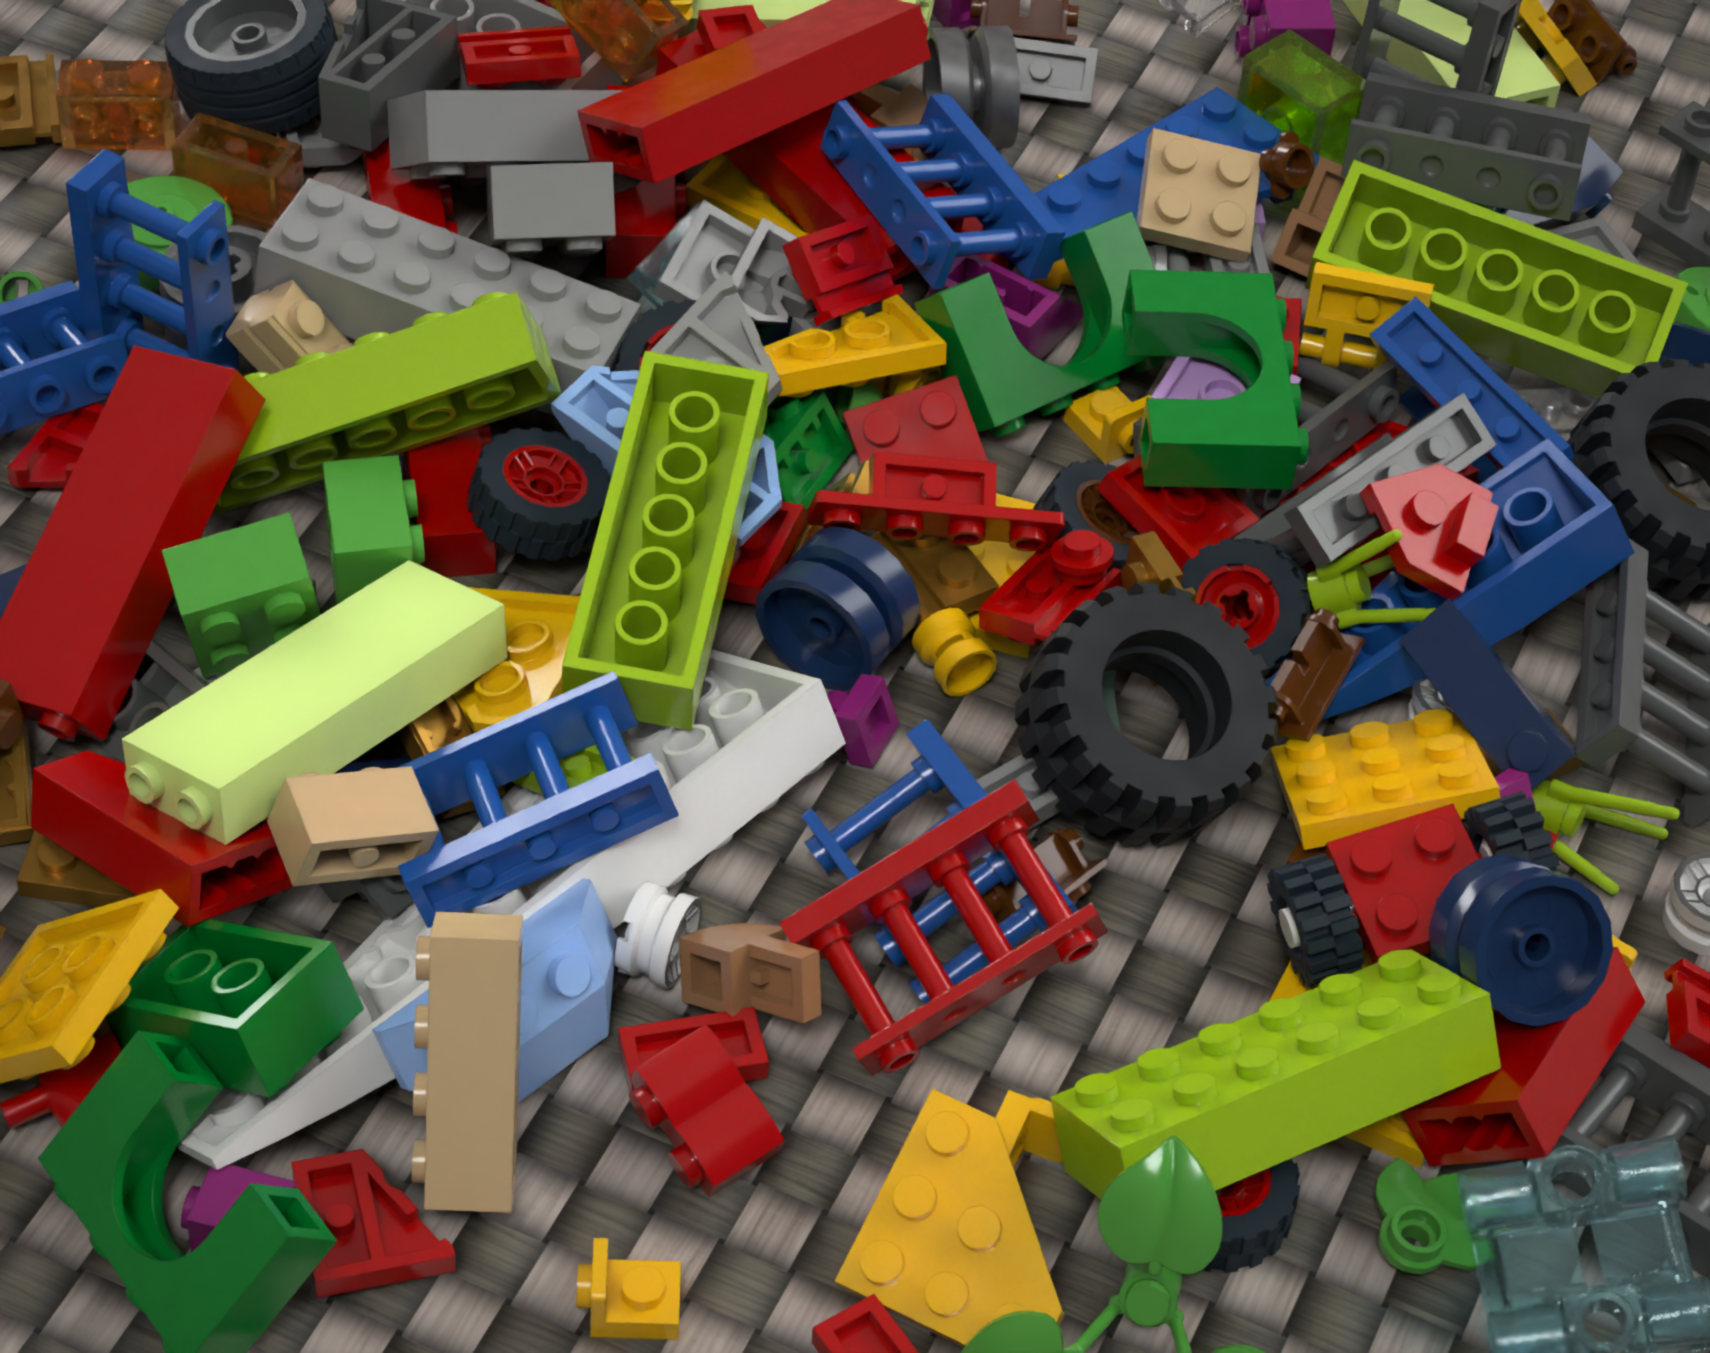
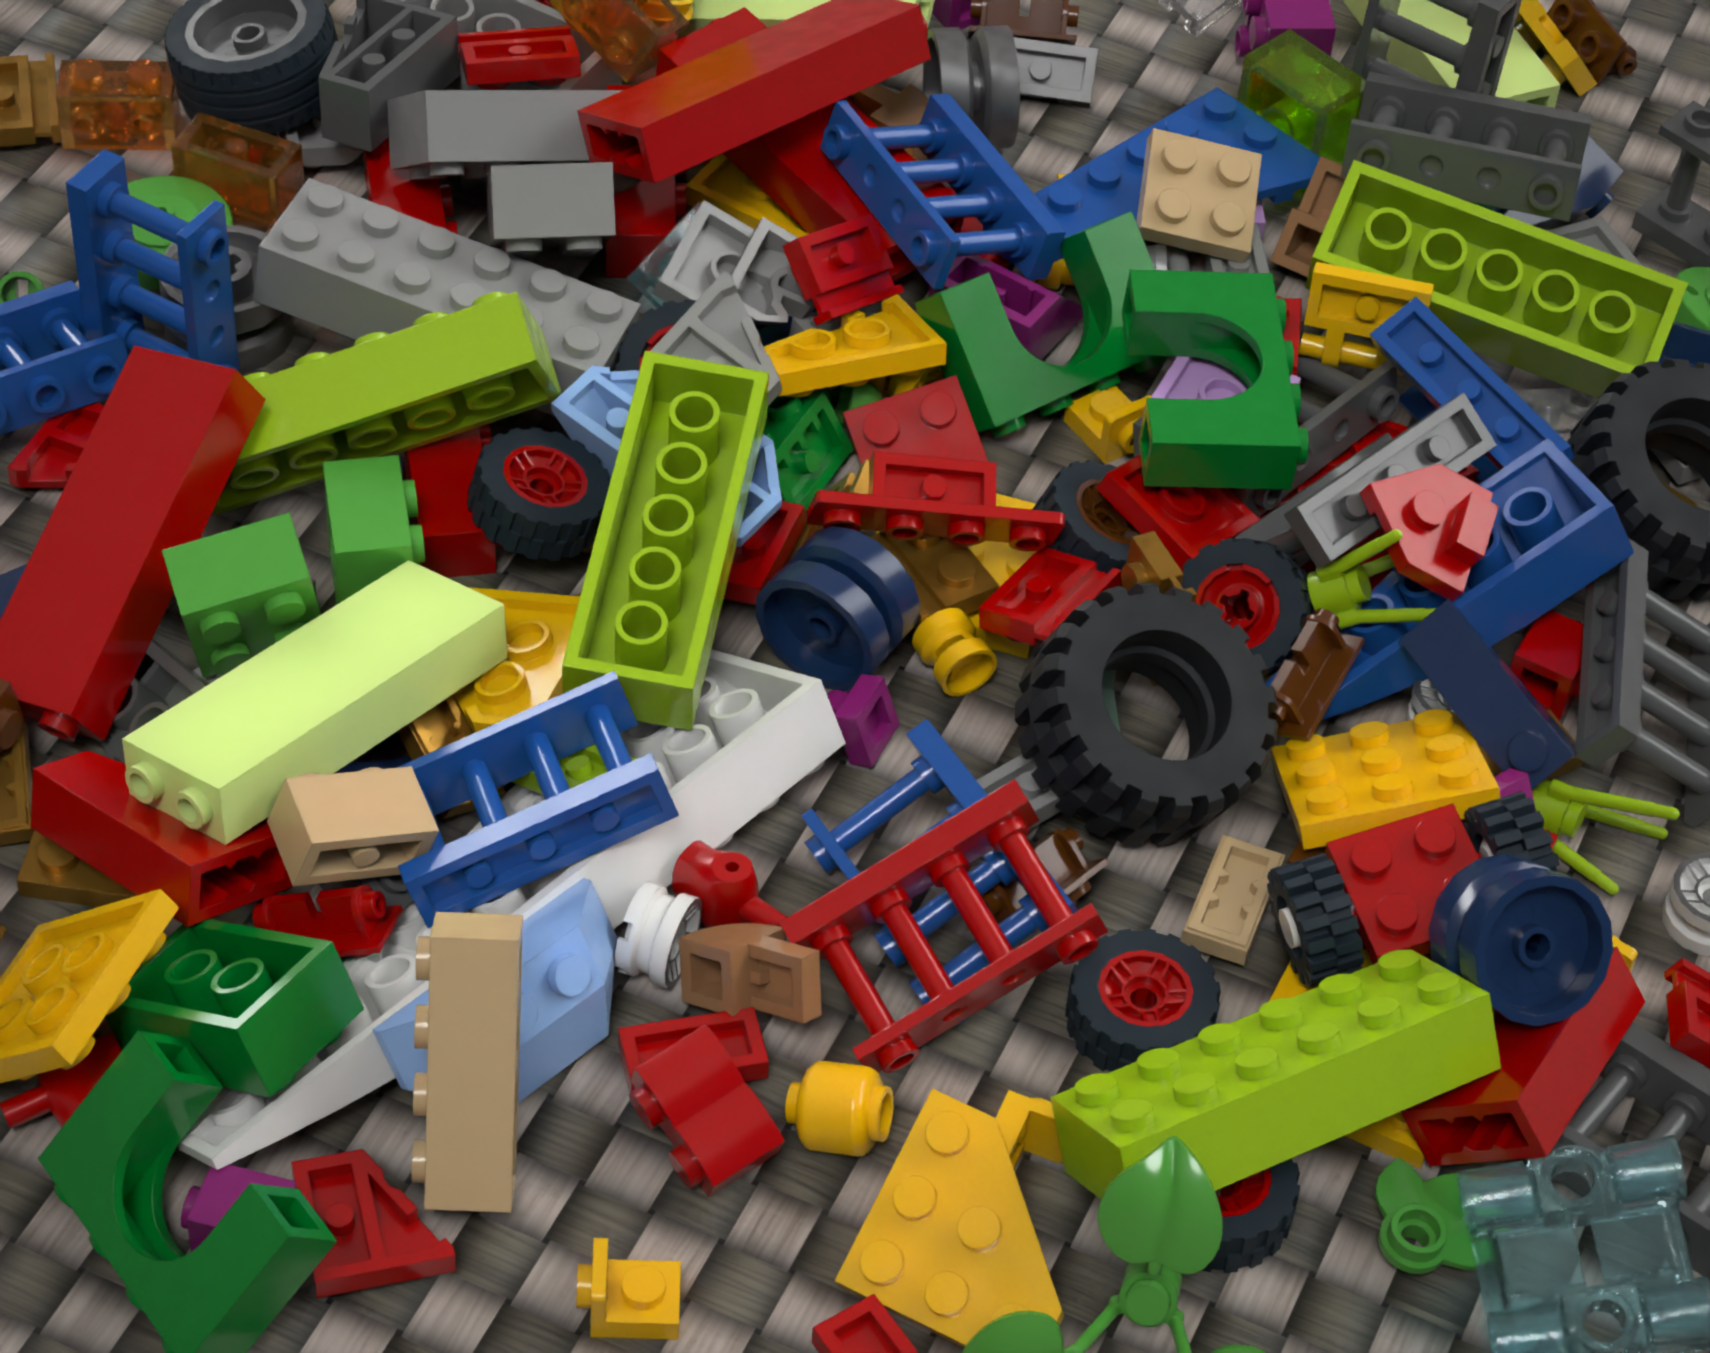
(282, 327): tan brick -> none
(349, 917): none -> red hinge
(724, 885): none -> red piece
(726, 25): red plate -> none
(840, 1108): none -> yellow head
(1082, 557): red plate -> none
(1125, 978): none -> black wheel
(1231, 900): none -> tan plate
(1287, 165): reddish brown plate -> none
(1551, 661): none -> red brick

